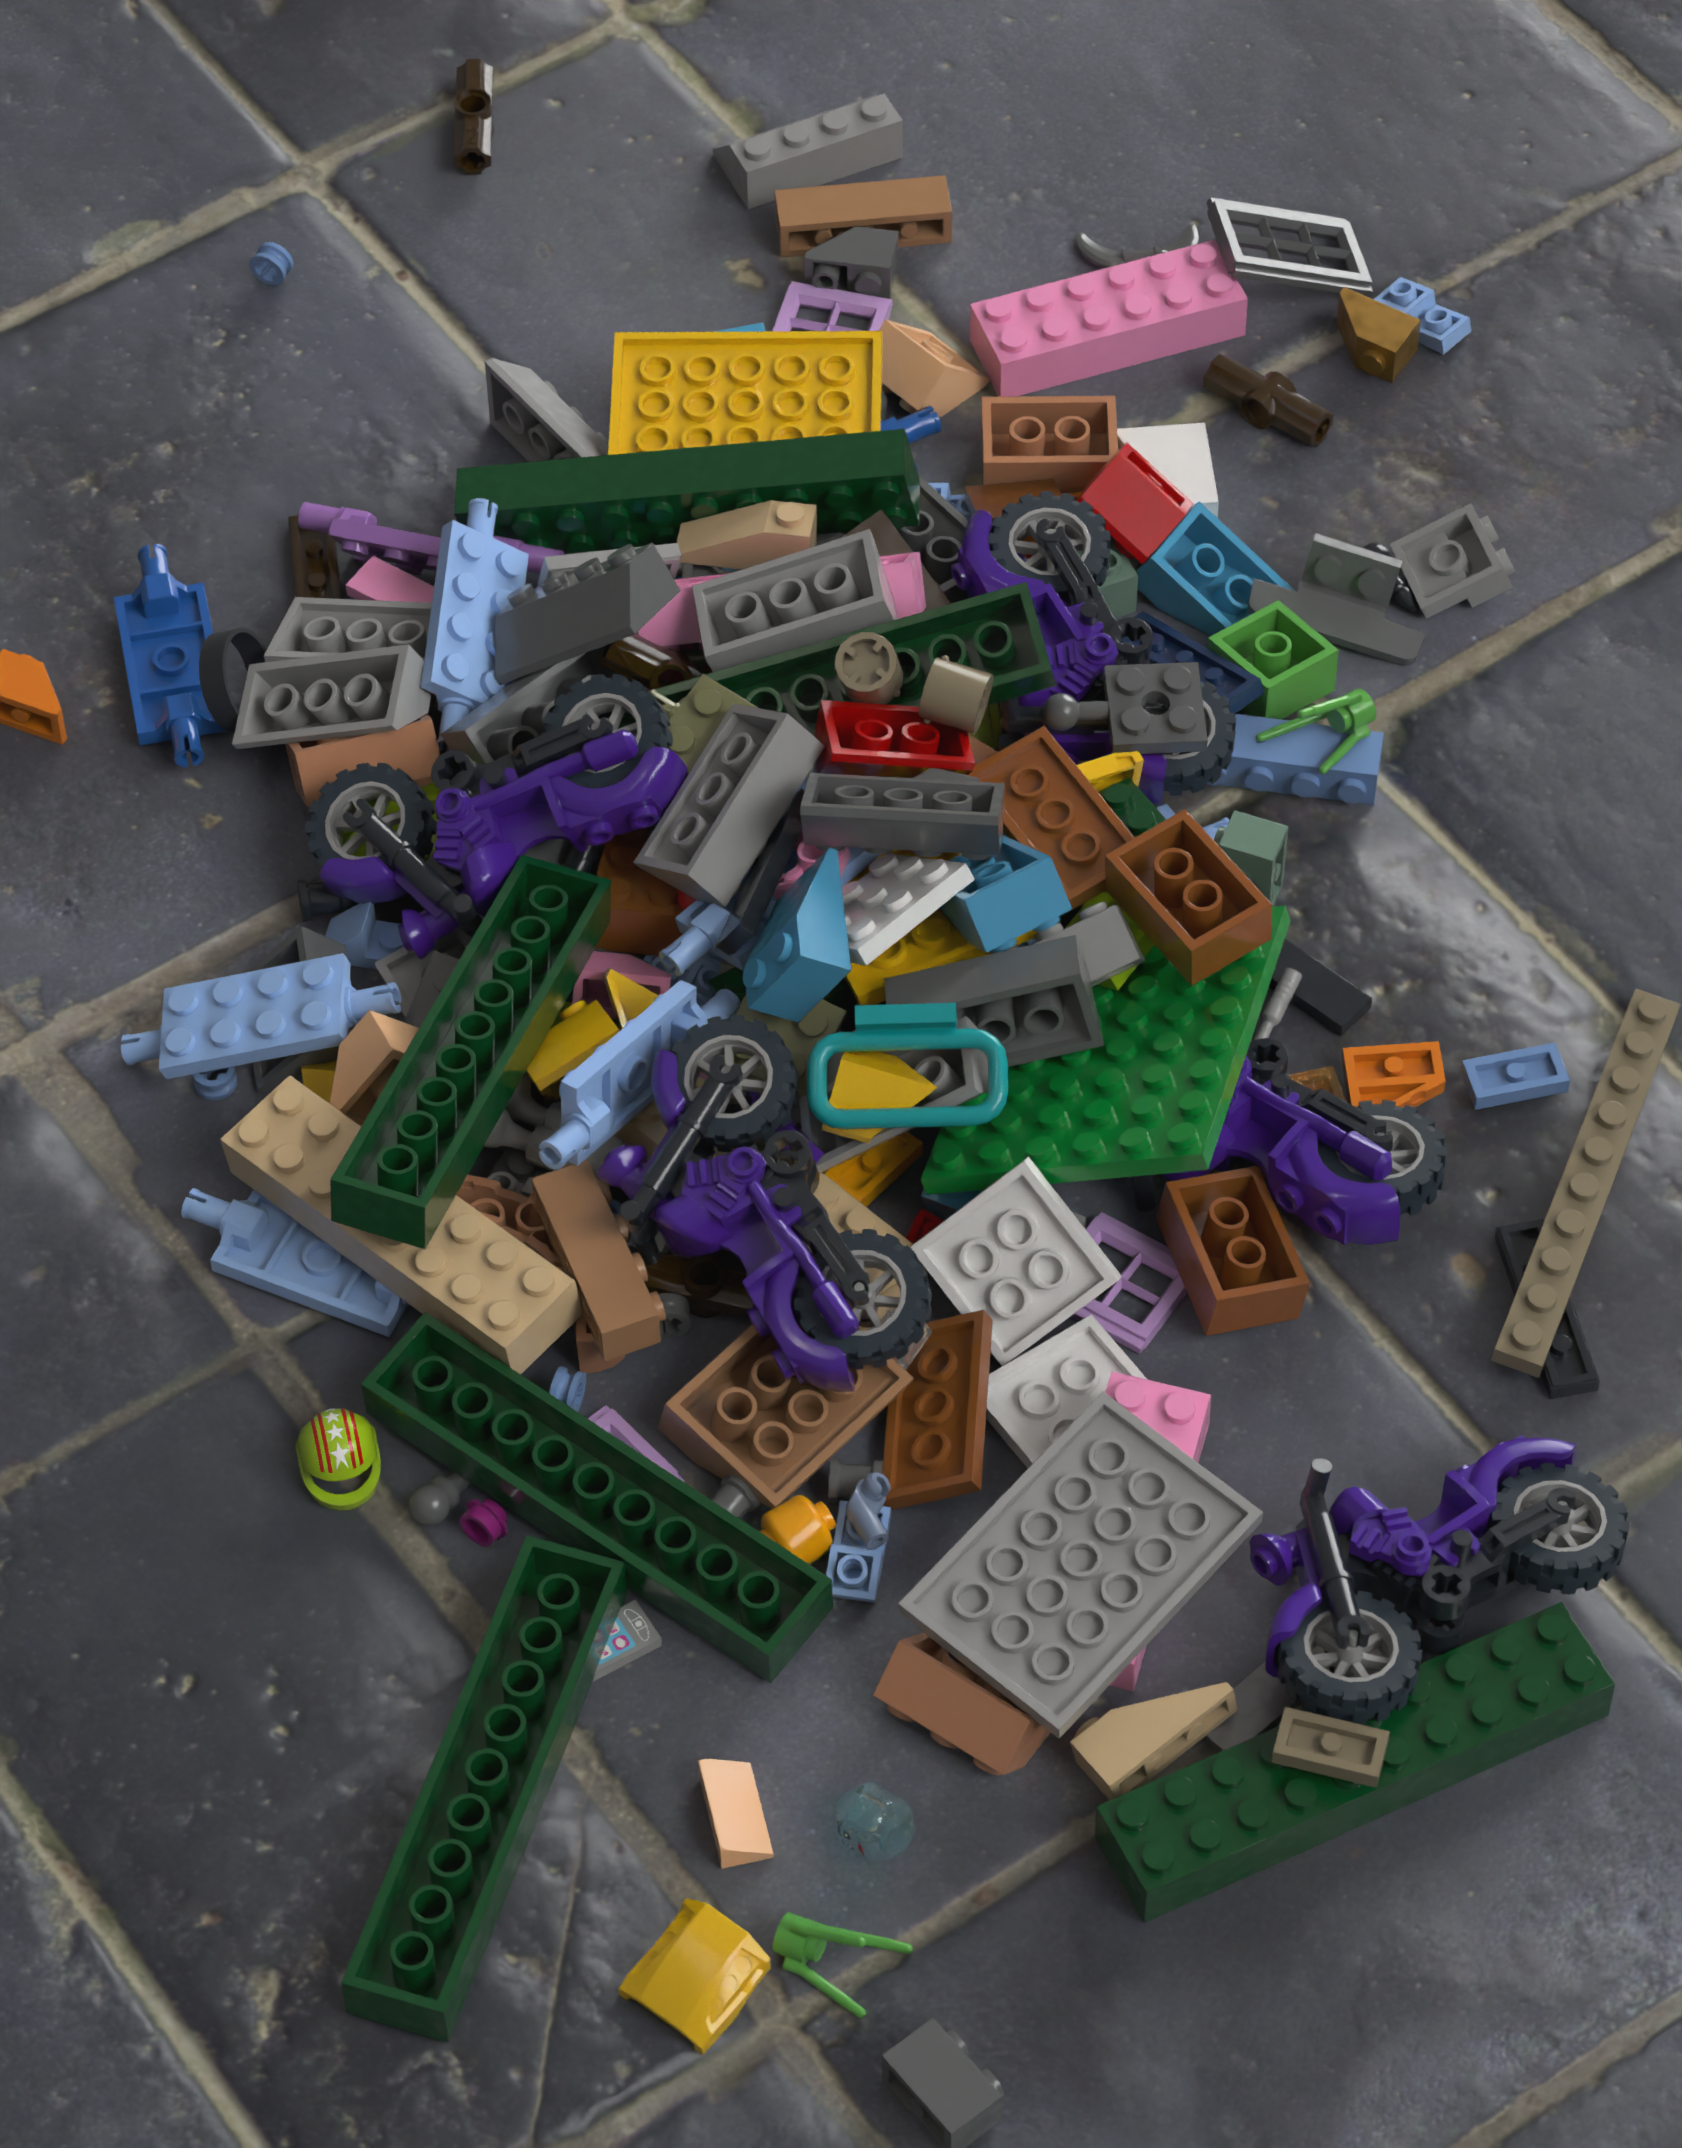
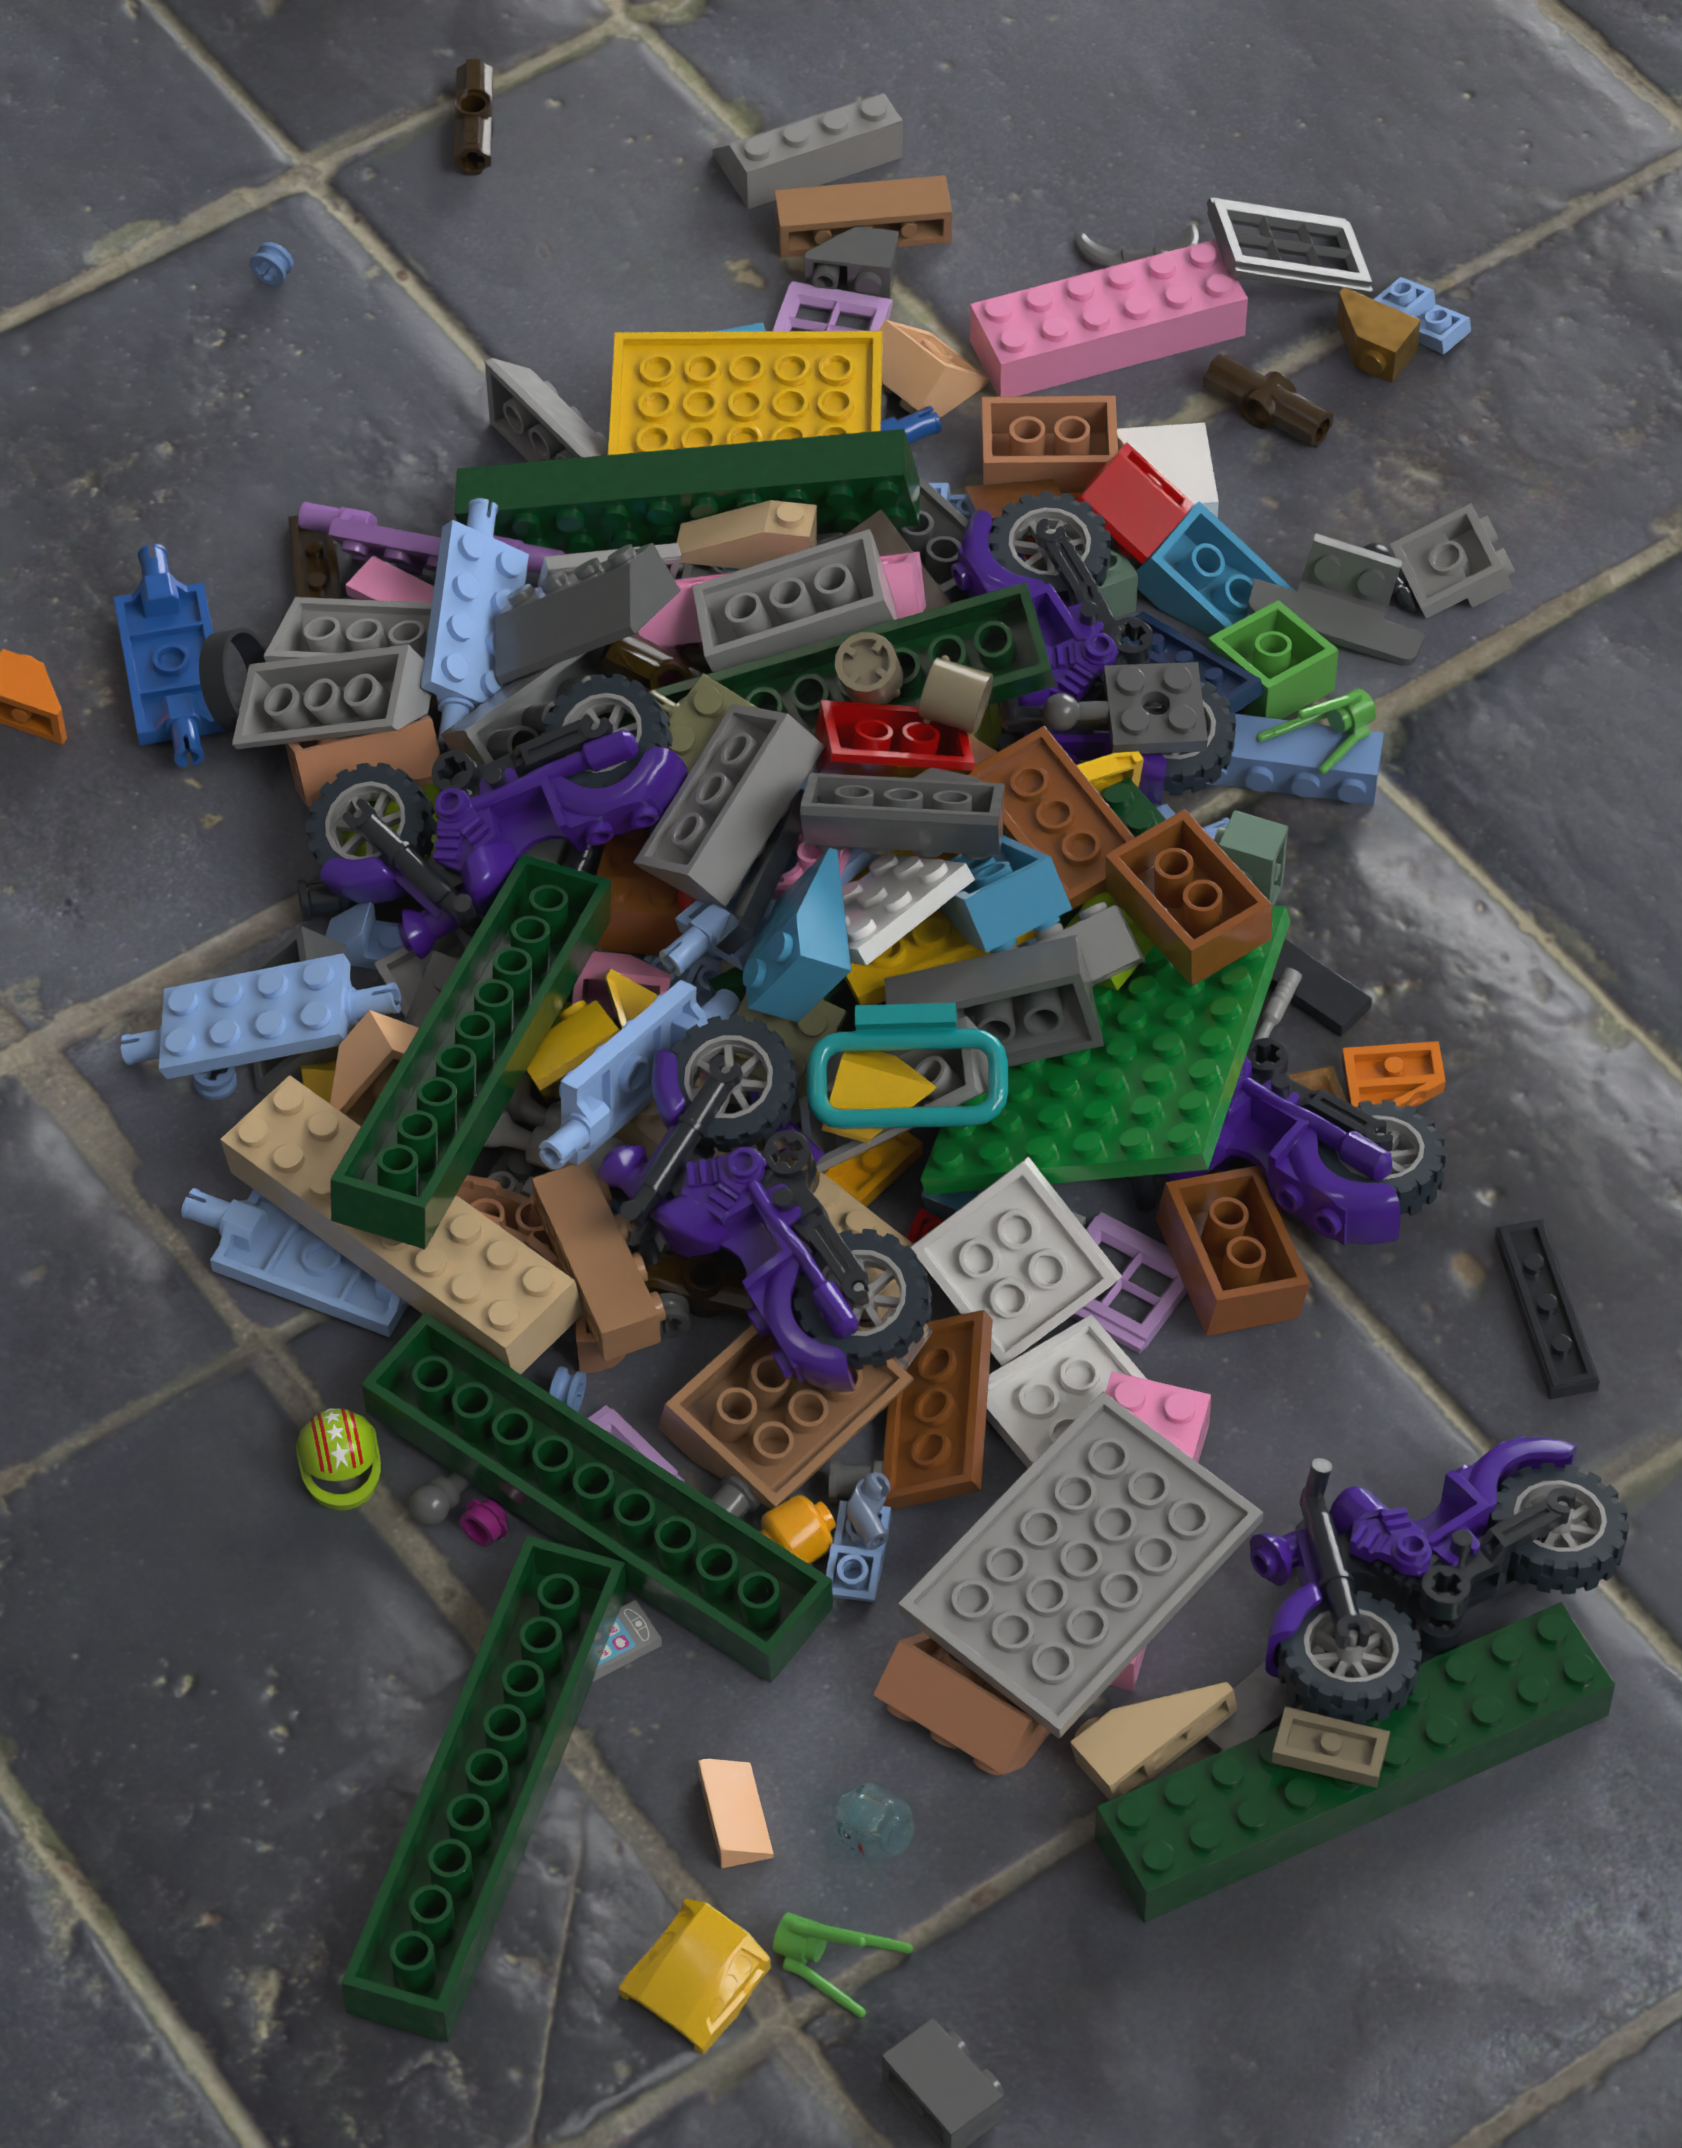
(1515, 1076): medium blue plate -> none
(1585, 1184): dark tan plate -> none

